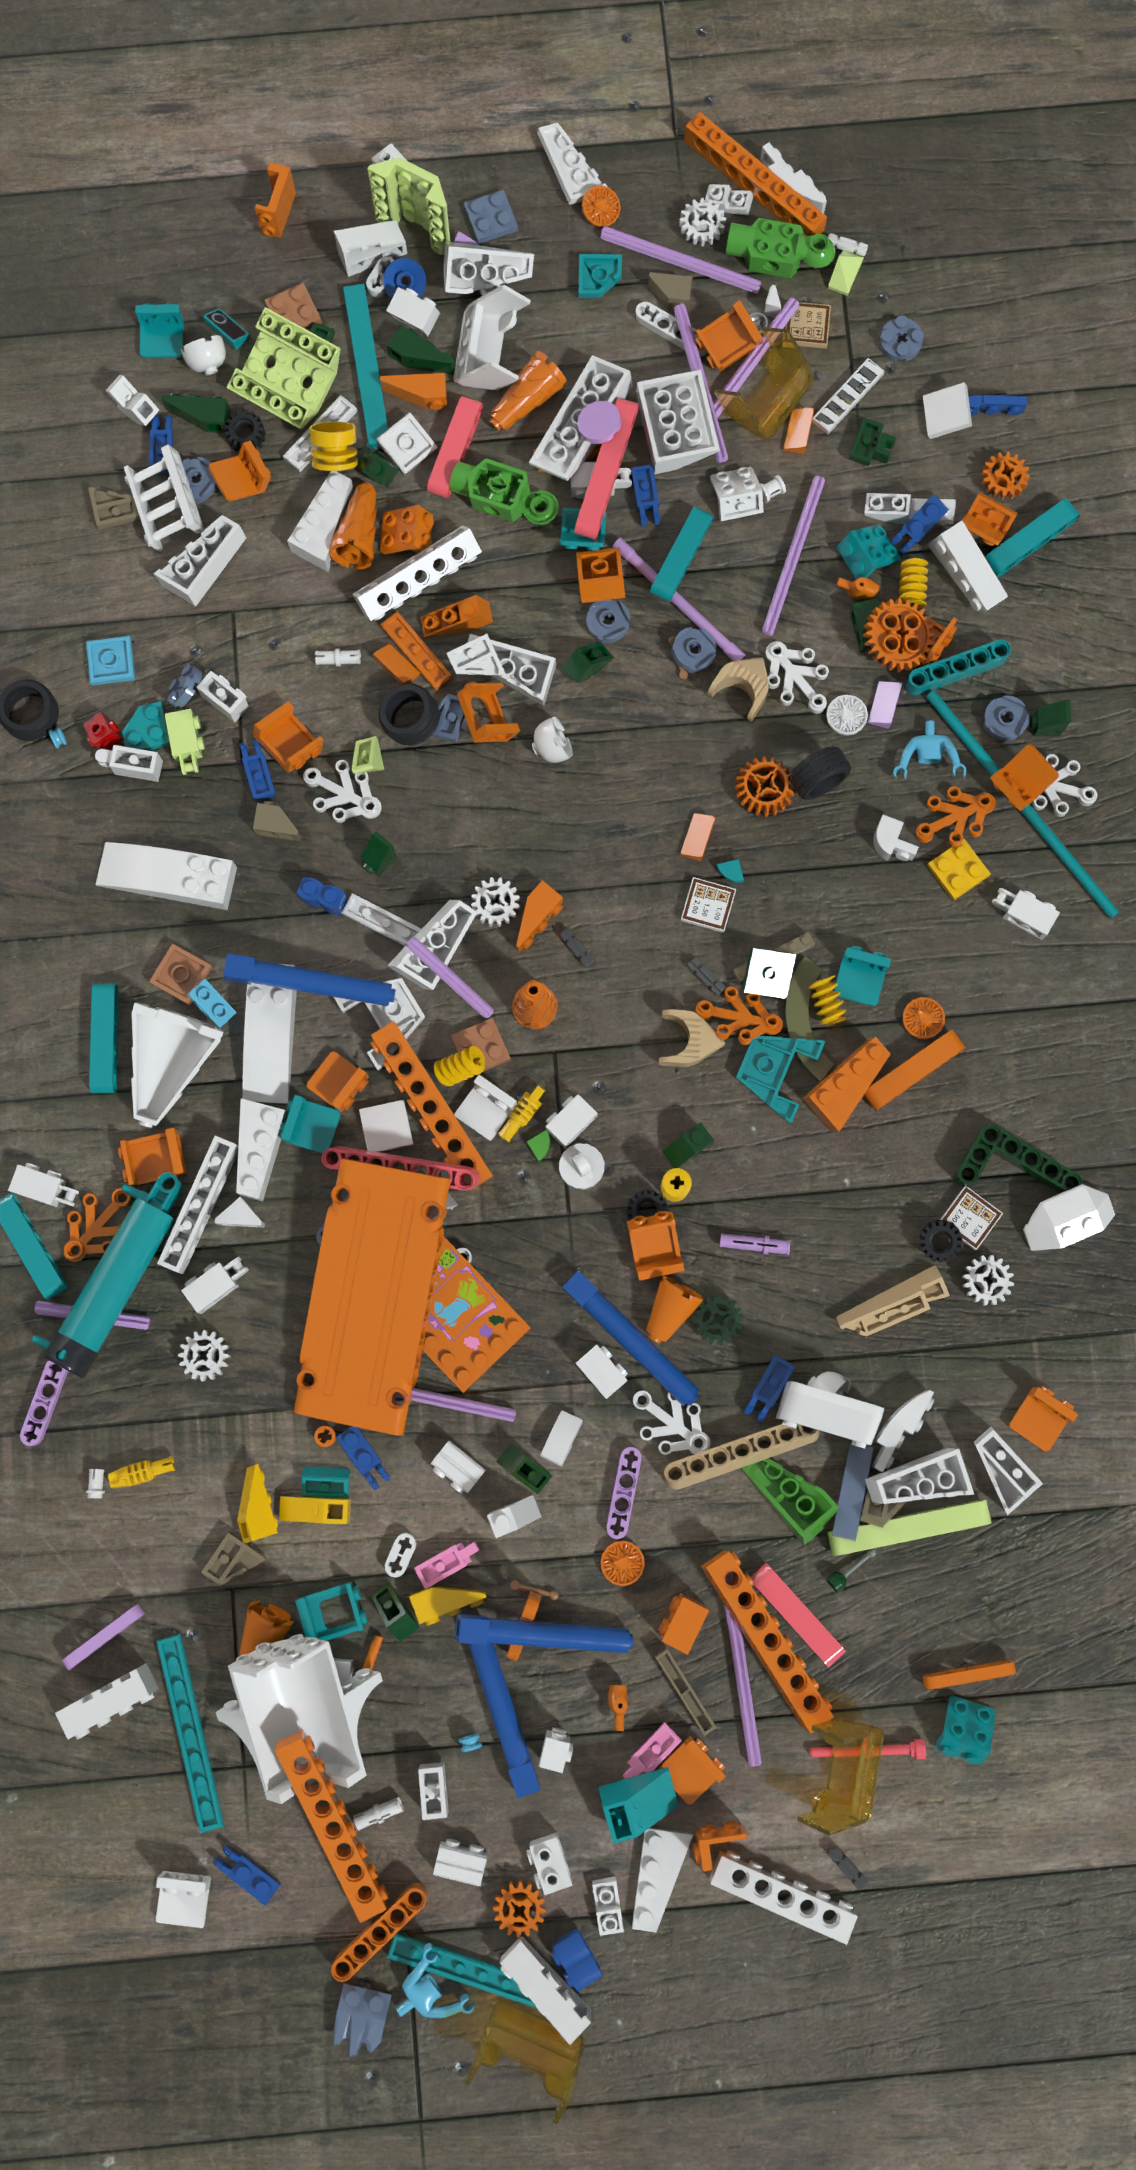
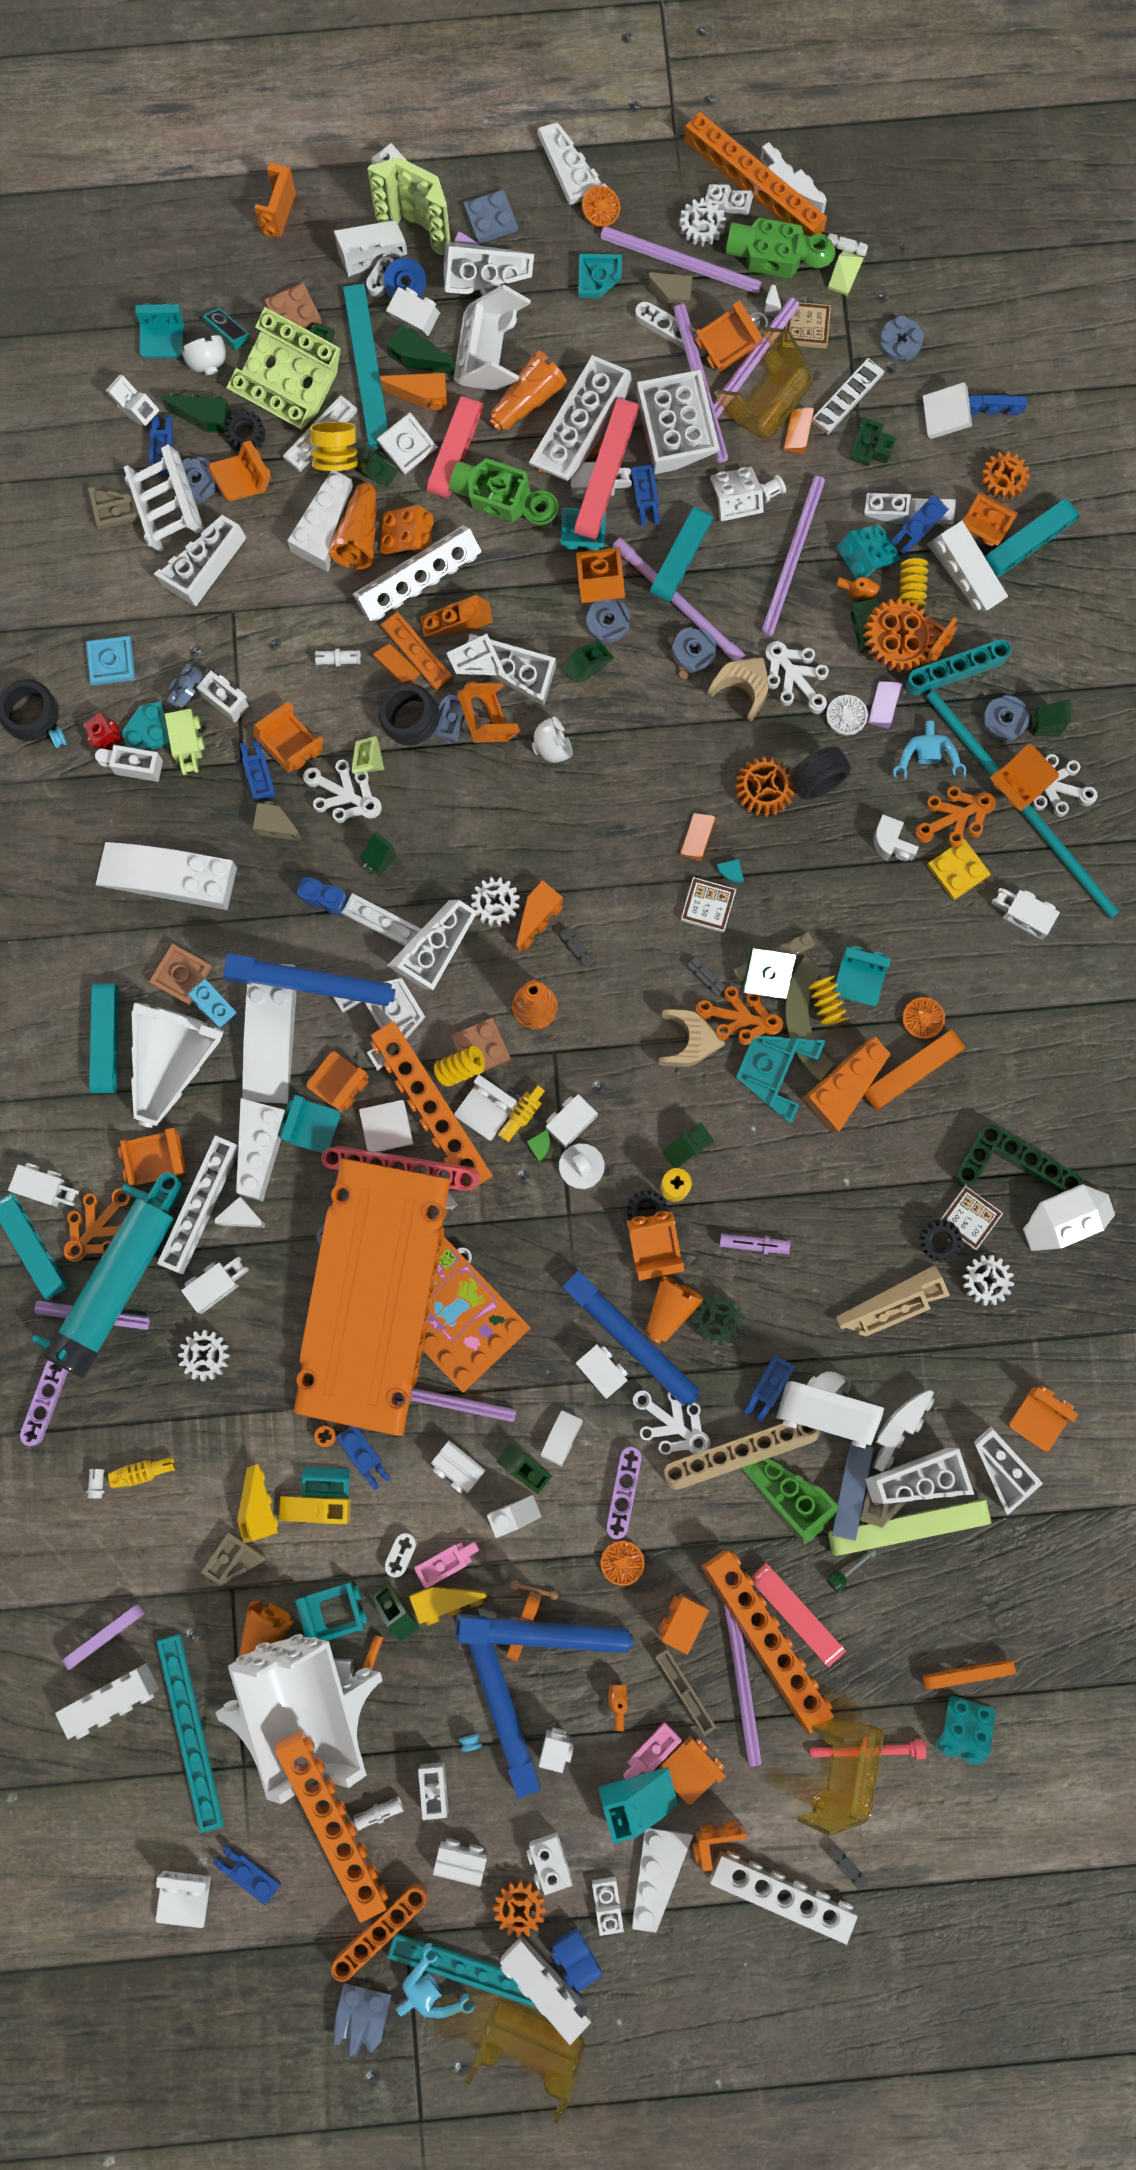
(449, 977): lavender axle -> none
(599, 422): lavender tile -> none

